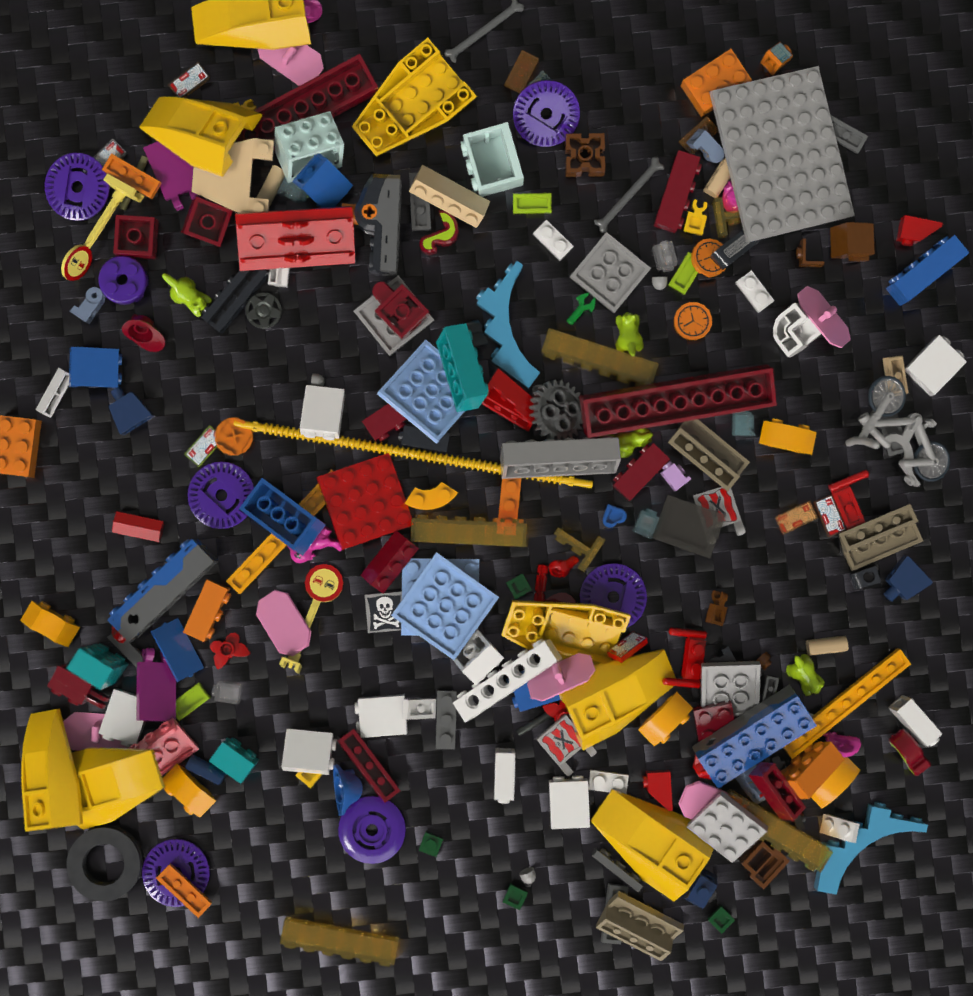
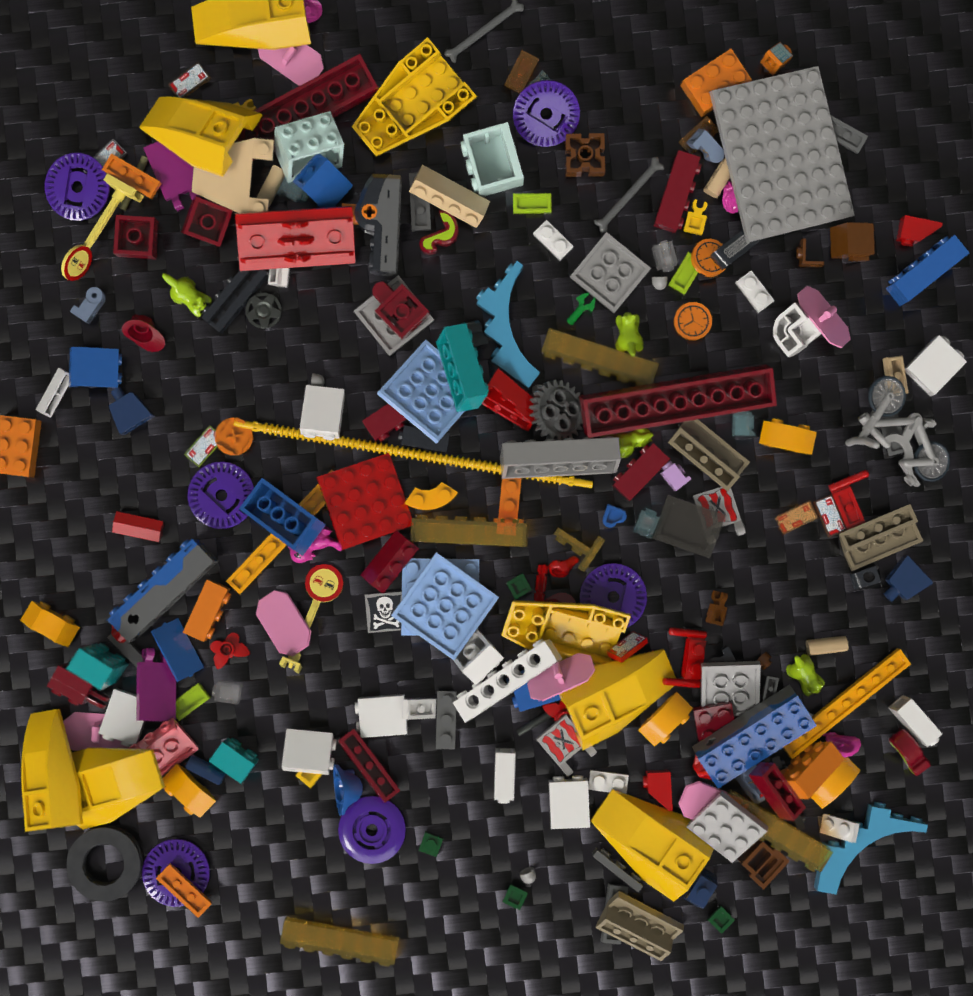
(136, 284): dark purple plate -> none
(722, 218): clear yellow bracket -> none

